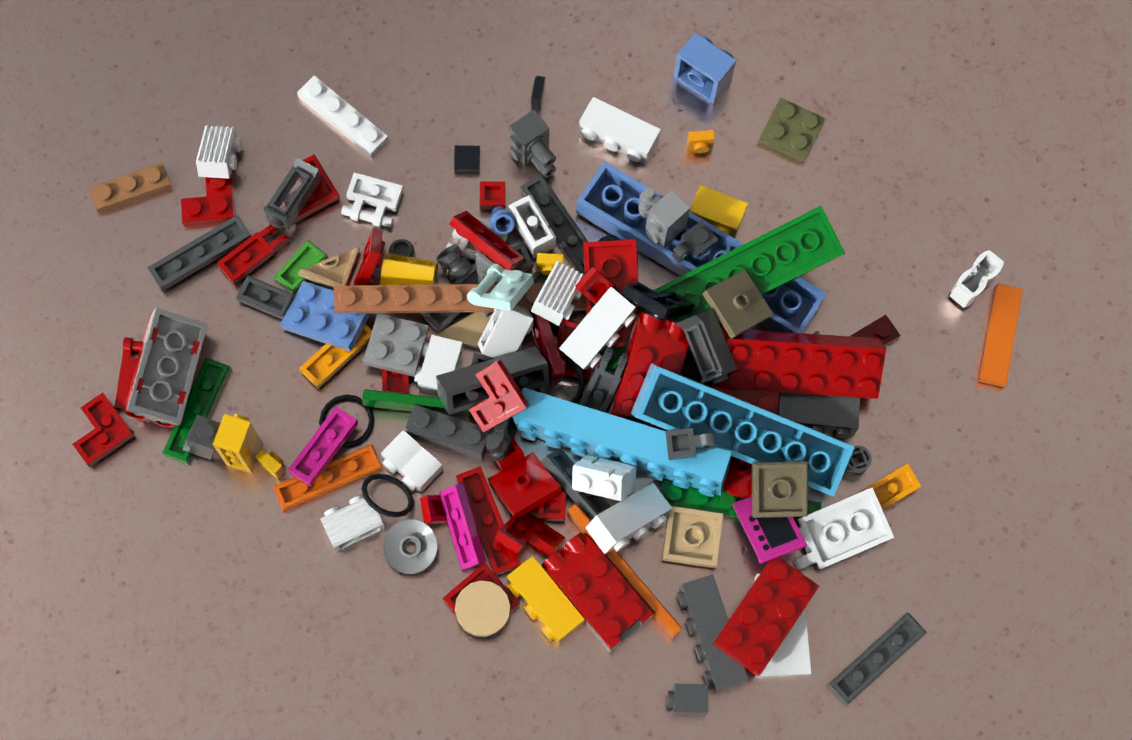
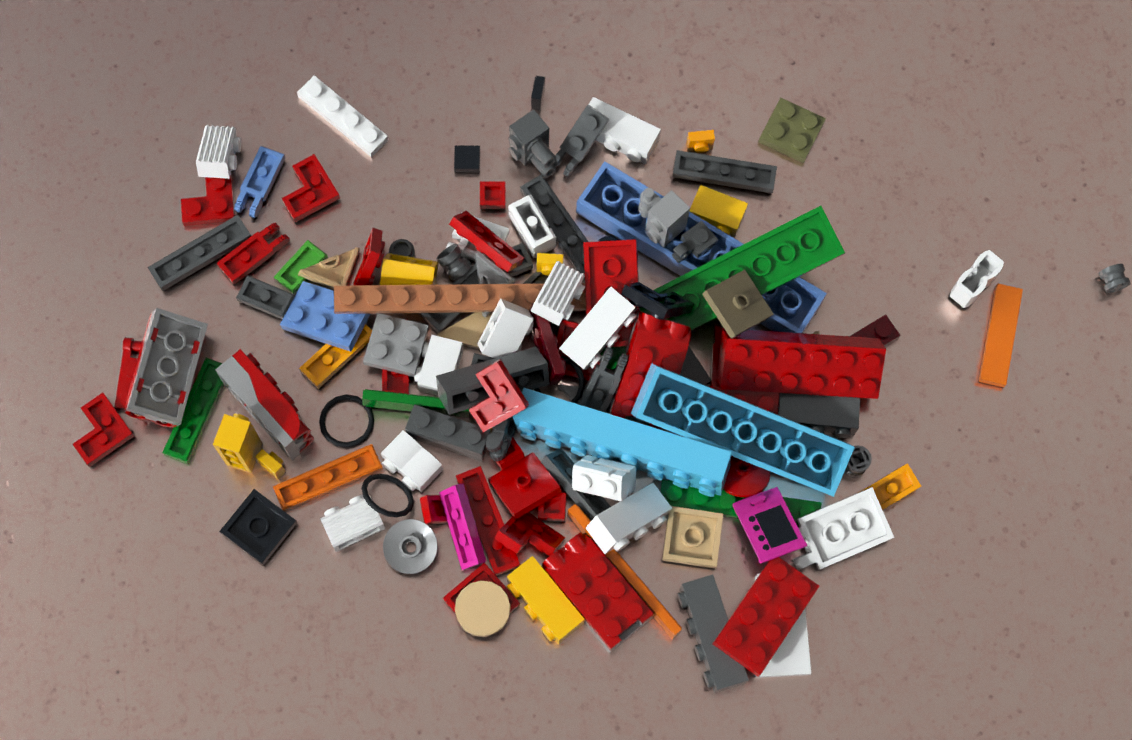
(130, 187): medium nougat plate -> none
(201, 437): dark grey window -> none
(258, 527): none -> black plate
(259, 180): none -> medium blue hinge
(265, 402): none -> piece
(292, 194): dark grey window -> none
(323, 446): dark pink plate -> none
(375, 193): white plate -> none
(502, 225): medium blue cone -> none
(506, 293): light aqua plate -> none
(581, 138): none -> dark grey hinge
(594, 285): red plate -> none
(683, 443): dark grey plate -> none
(688, 699): dark grey brick -> none
(704, 68): medium blue brick -> none
(708, 346): dark grey window -> none
(724, 171): none -> dark grey plate
(780, 489): dark tan plate -> none
(876, 658): dark grey tile -> none
(1114, 278): none -> dark grey wheel

